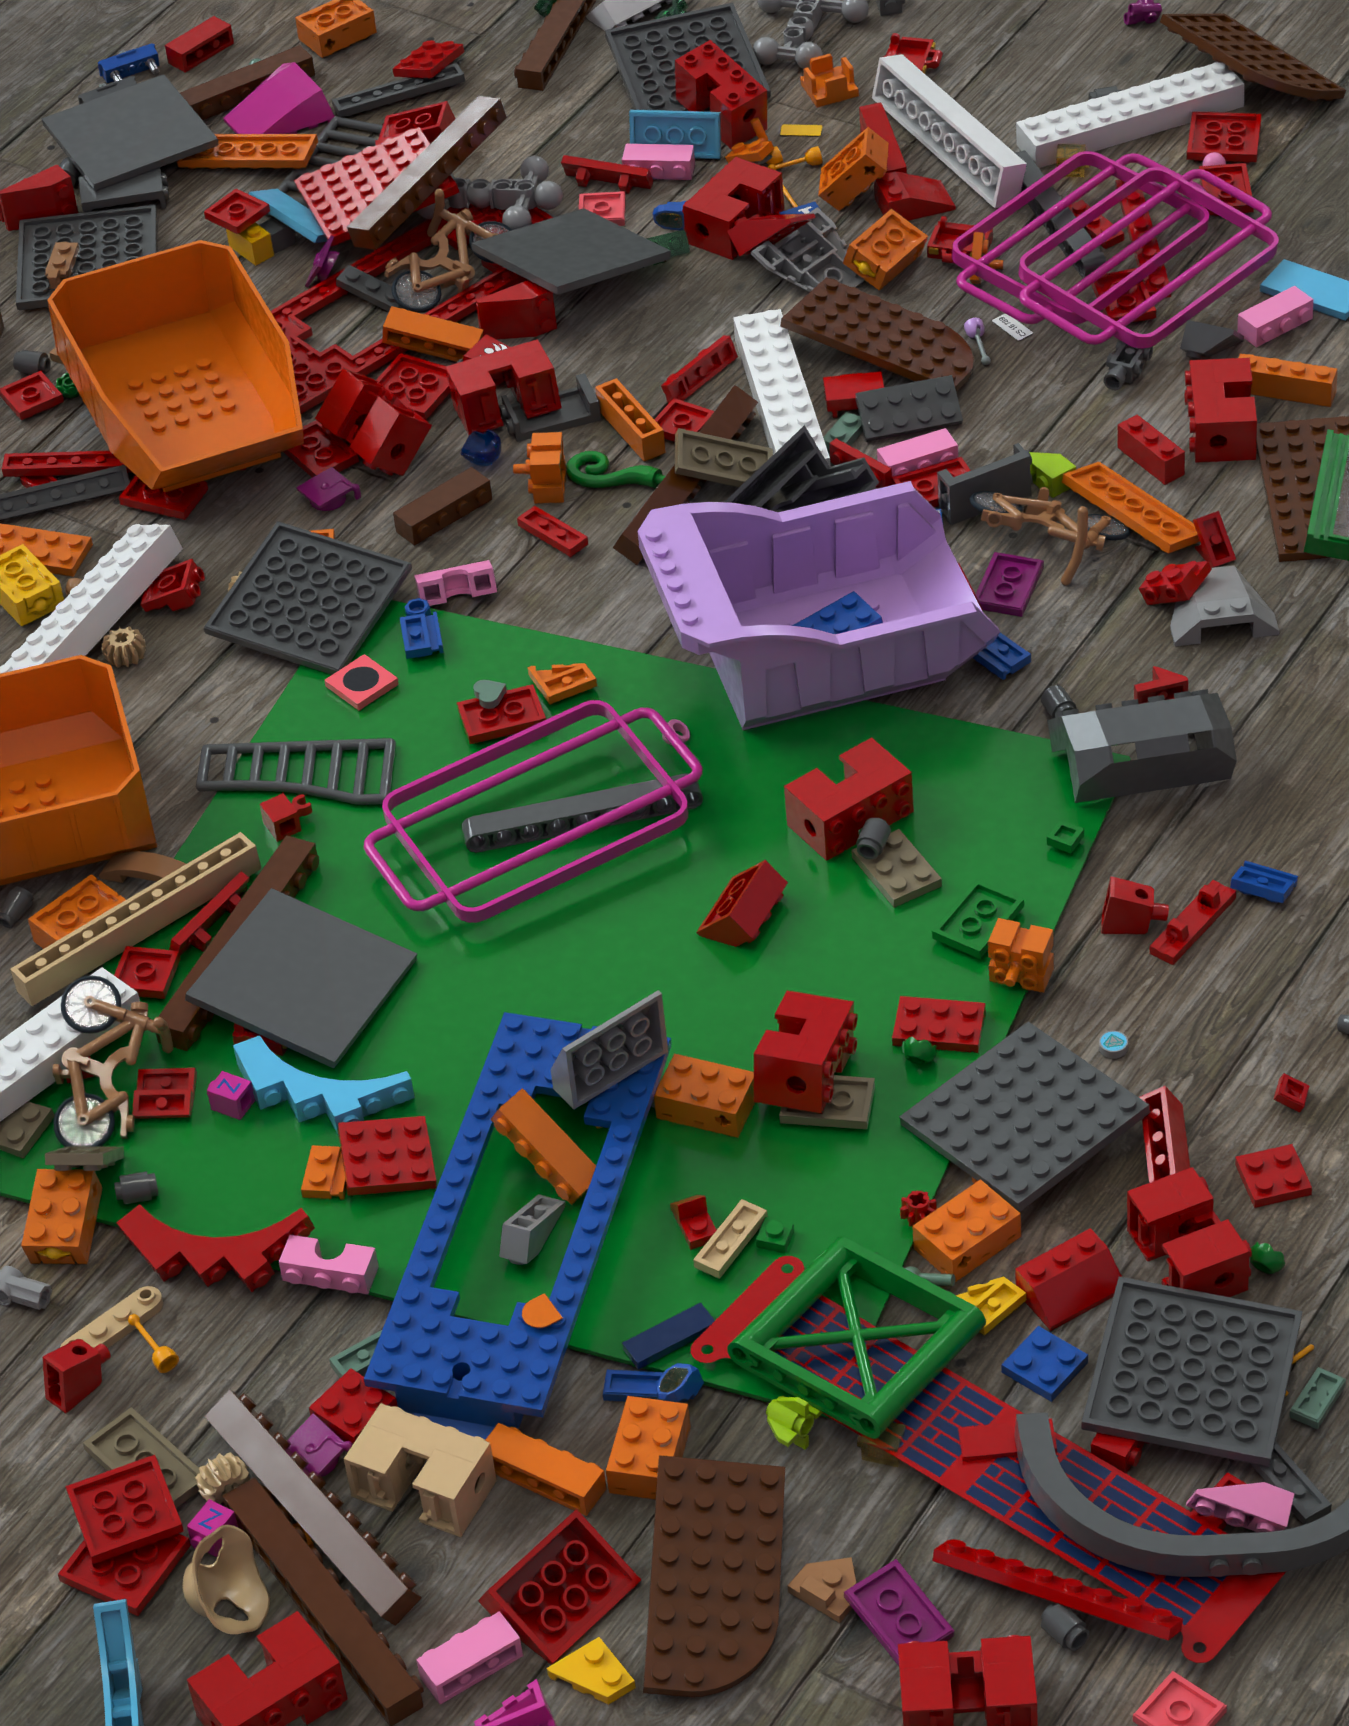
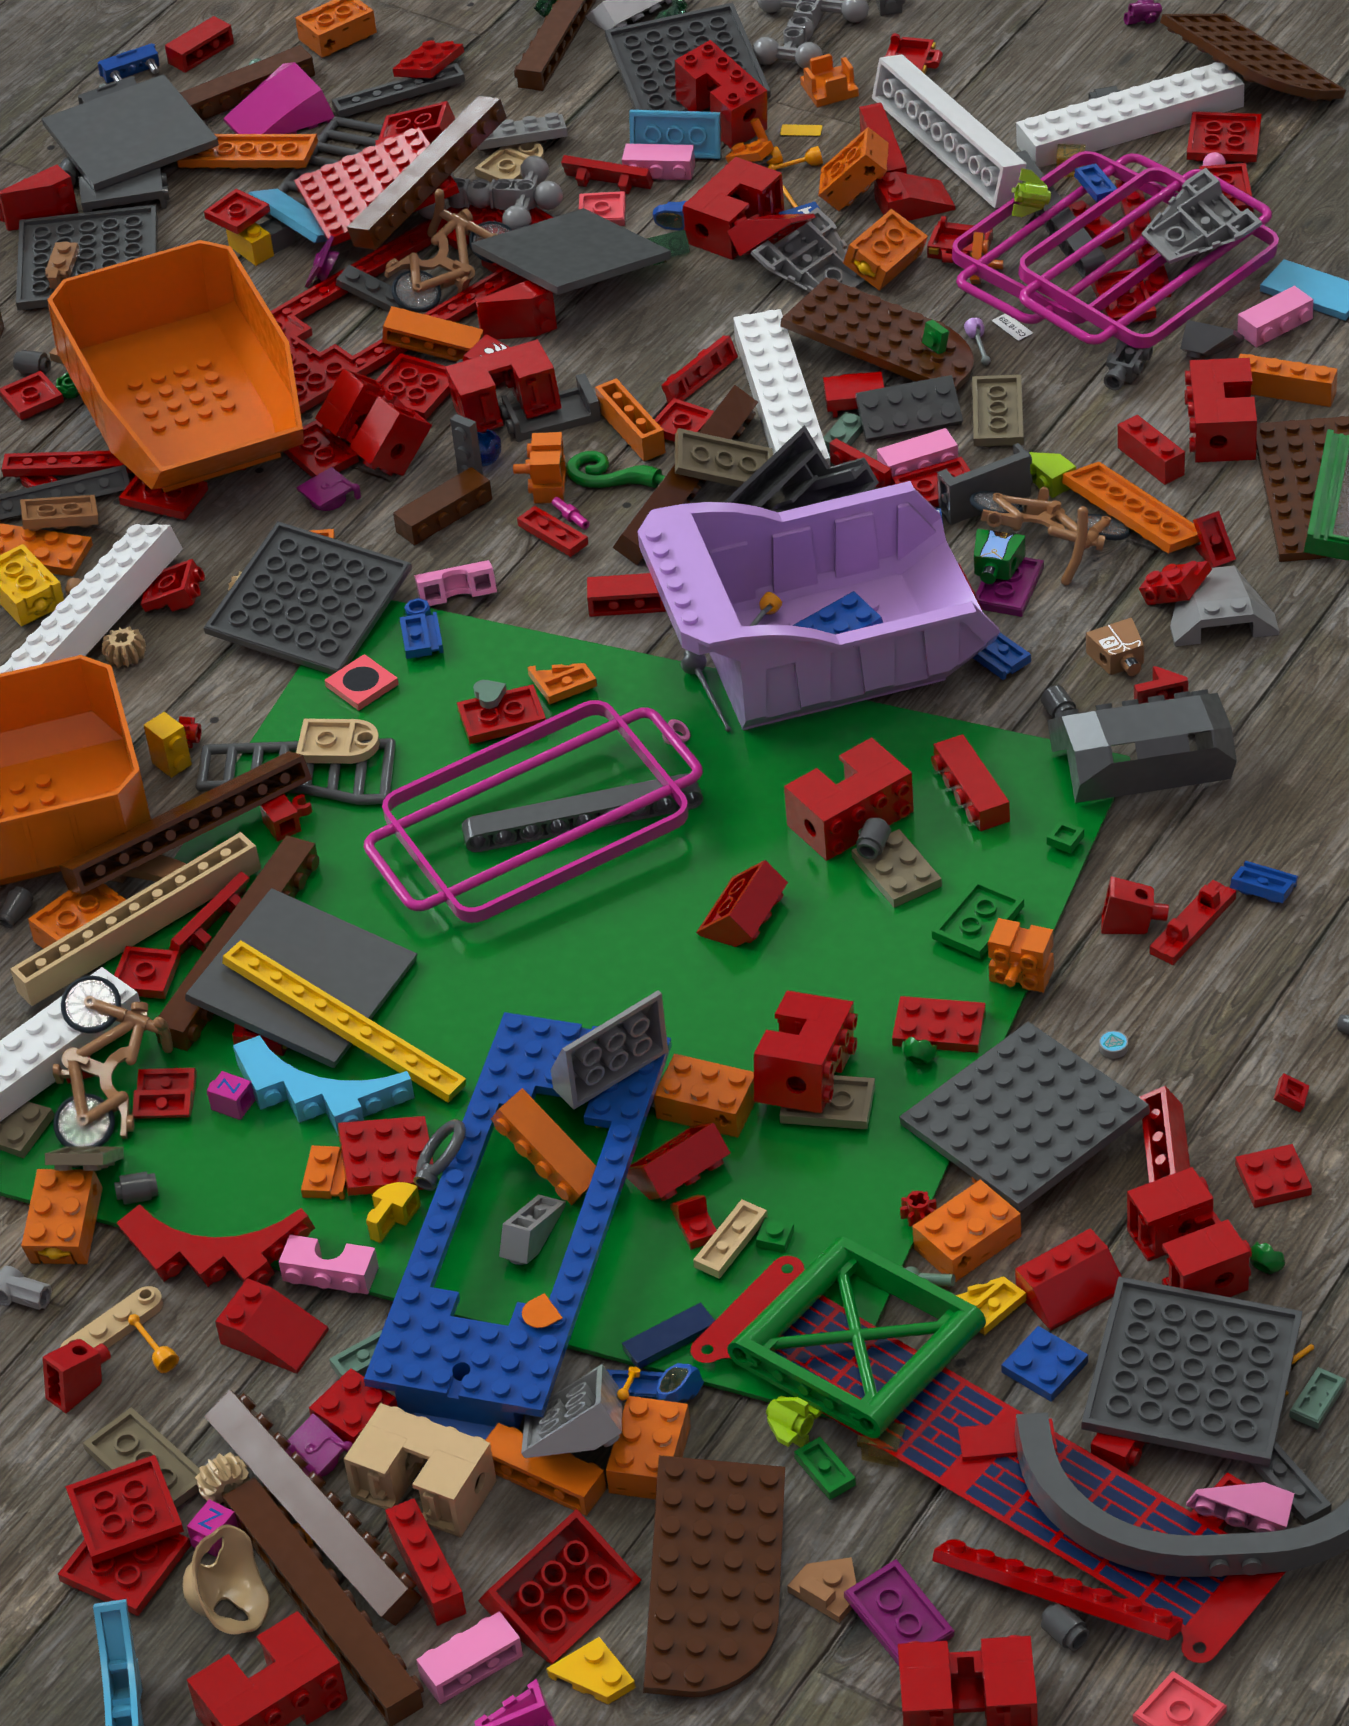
(59, 512): none -> medium nougat plate
(167, 744): none -> yellow brick
(185, 822): none -> reddish brown brick
(192, 730): none -> red gear
(269, 1327): none -> red slope
(337, 740): none -> tan tile
(344, 1021): none -> yellow plate
(392, 1204): none -> yellow brick
(425, 1562): none -> red brick
(426, 1173): none -> dark grey piece
(466, 444): none -> dark grey plate
(507, 160): none -> tan tile
(526, 130): none -> light grey plate
(570, 513): none -> dark pink bar
(576, 1418): none -> light grey slope
(623, 595): none -> red brick
(633, 1372): none -> light orange hinge
(678, 1161): none -> red slope
(695, 664): none -> dark grey sword
(768, 605): none -> light orange hinge
(825, 1468): none -> green plate
(935, 336): none -> green plate
(971, 783): none -> red brick
(997, 410): none -> dark tan plate
(997, 554): none -> green torso
(1030, 194): none -> lime brick
(1094, 181): none -> blue plate
(1116, 647): none -> medium nougat torso
(1198, 220): none -> light grey wedge

